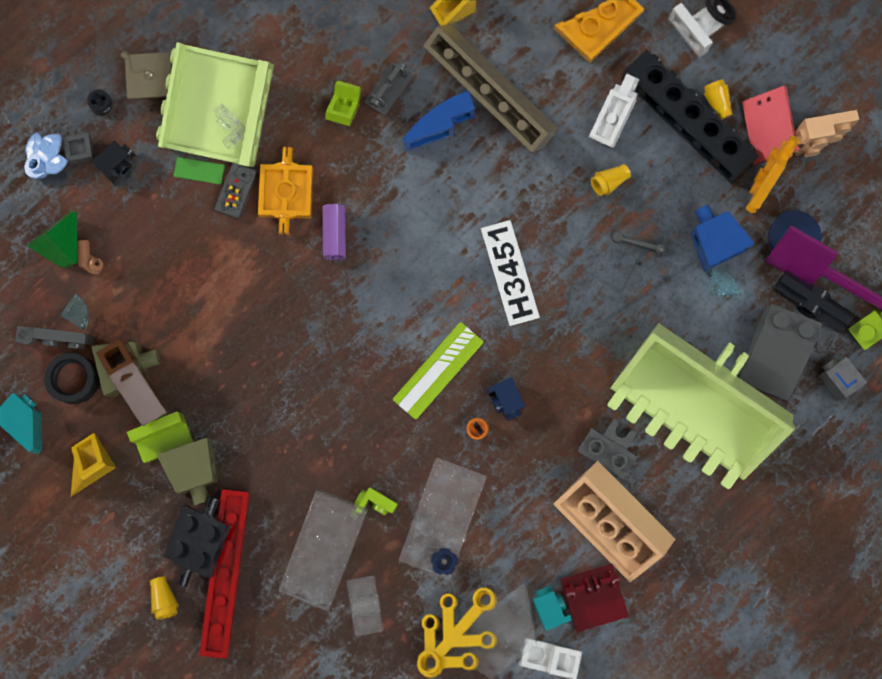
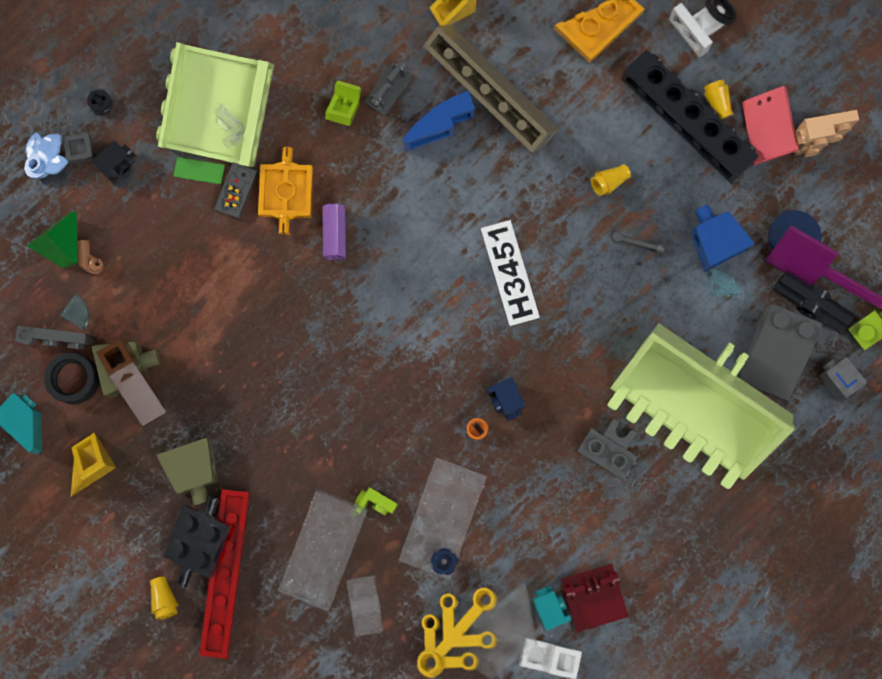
(146, 74): dark tan hat -> none
(161, 436): lime panel -> none
(438, 370): lime sticker -> none
(614, 522): light nougat slope -> none
(615, 112): white hinge -> none
(771, 172): light orange plate -> none

